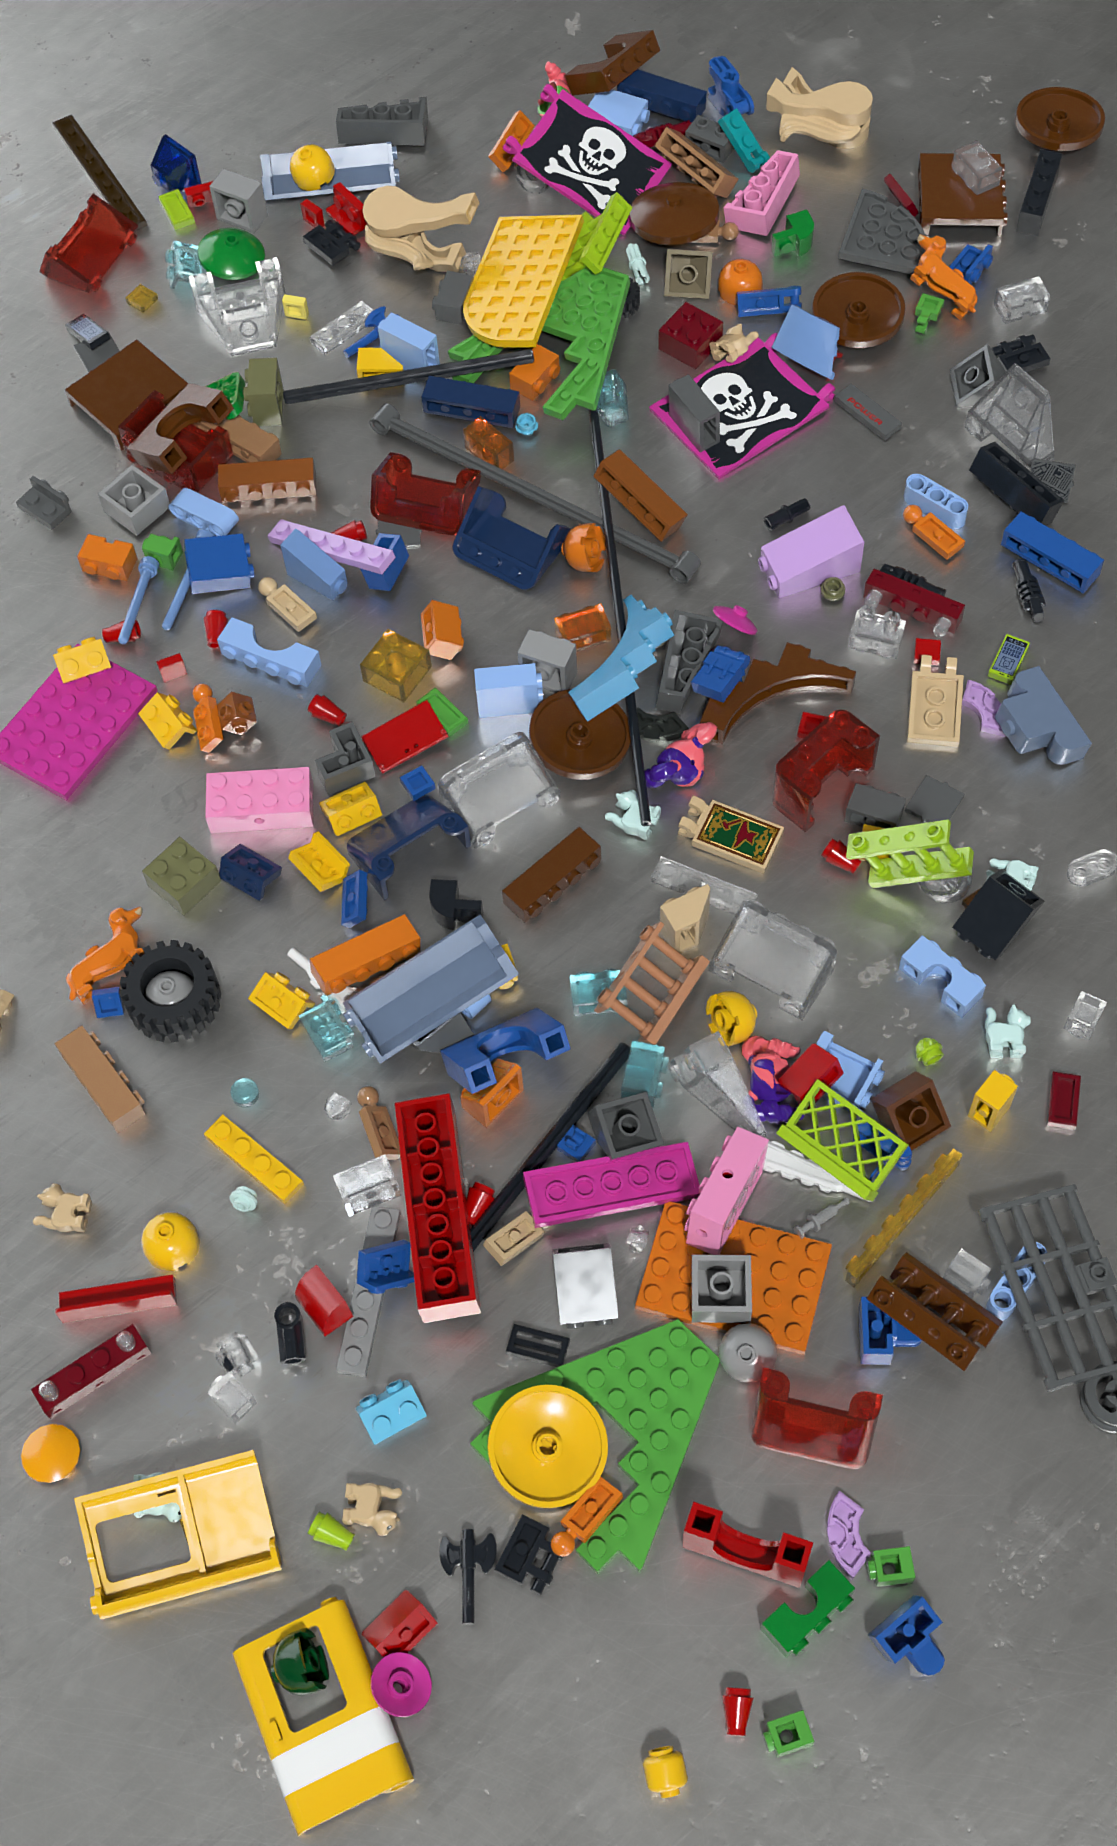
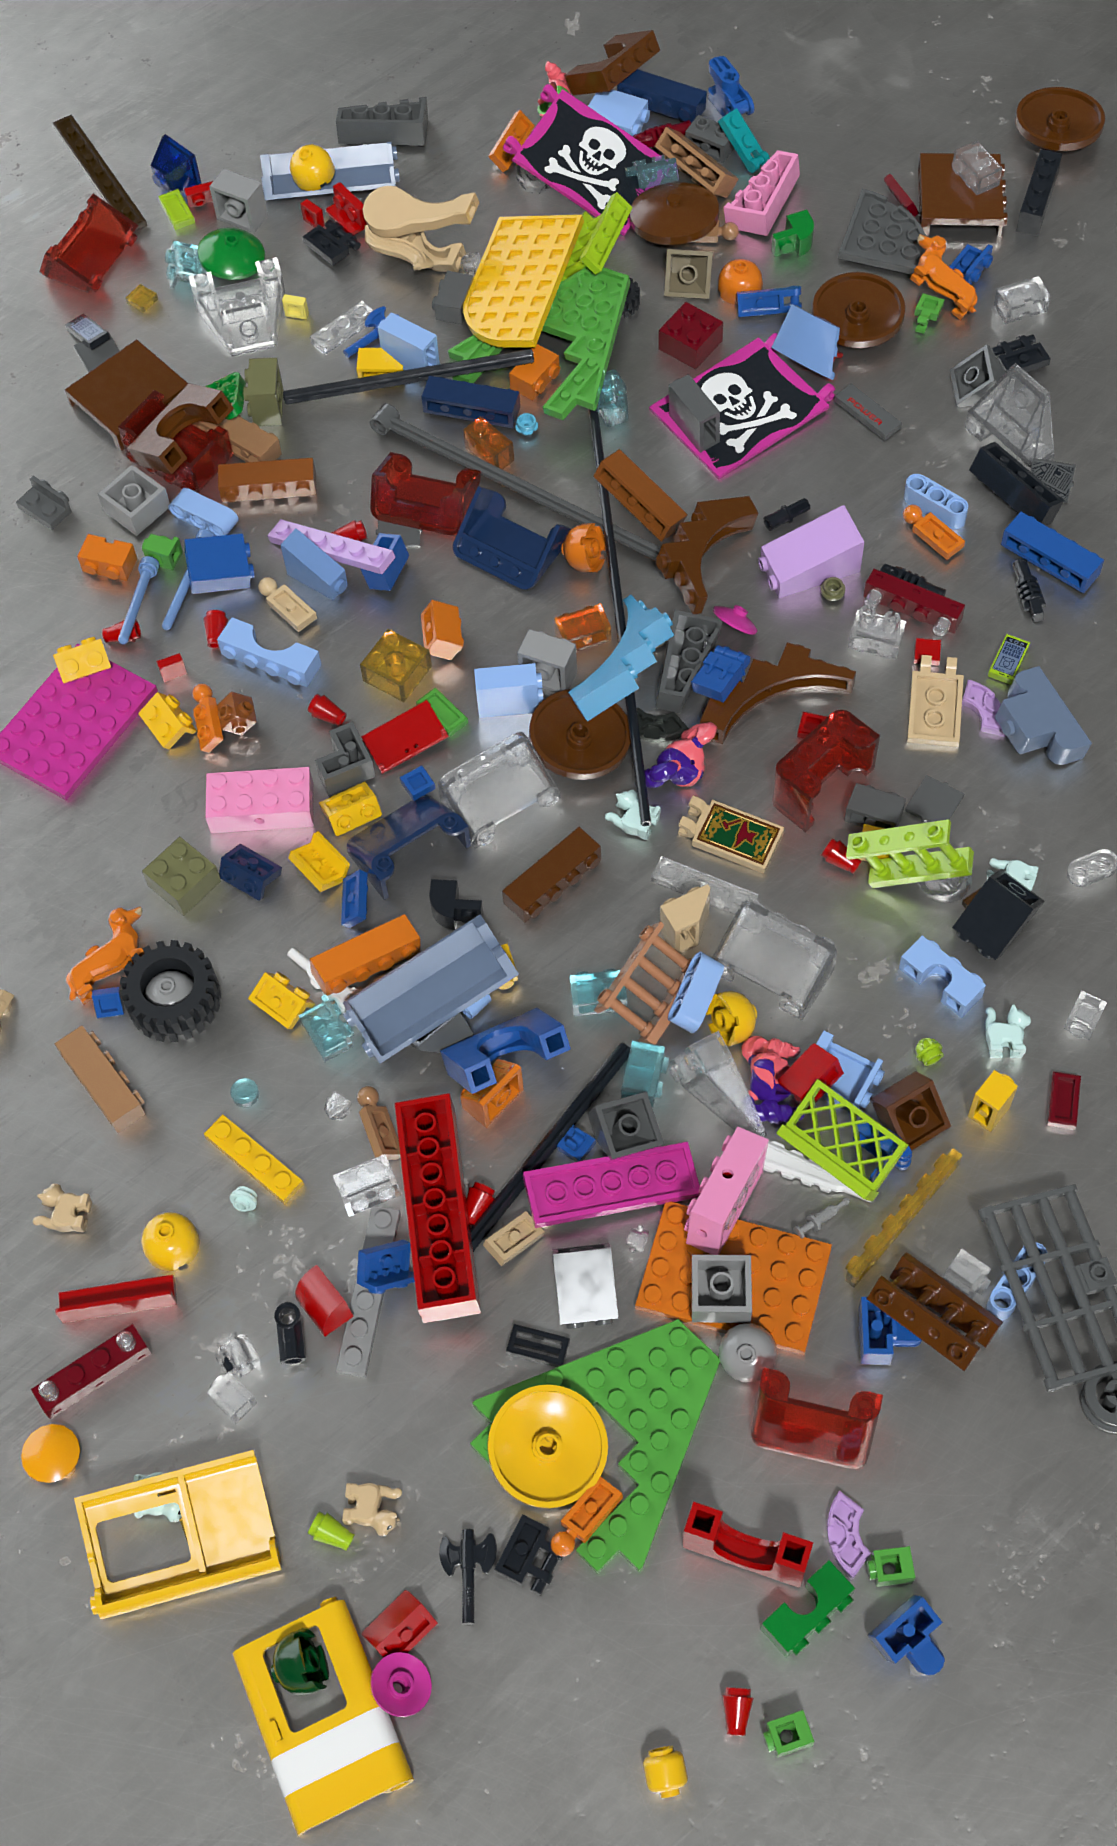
(390, 1410): medium azure bracket -> none
(637, 263): light aqua axle -> none
(654, 173): none -> clear light blue bracket
(696, 992): none -> light blue beam
(708, 526): none -> reddish brown arch
(732, 344): tan animal -> none
(831, 114): tan animal -> none

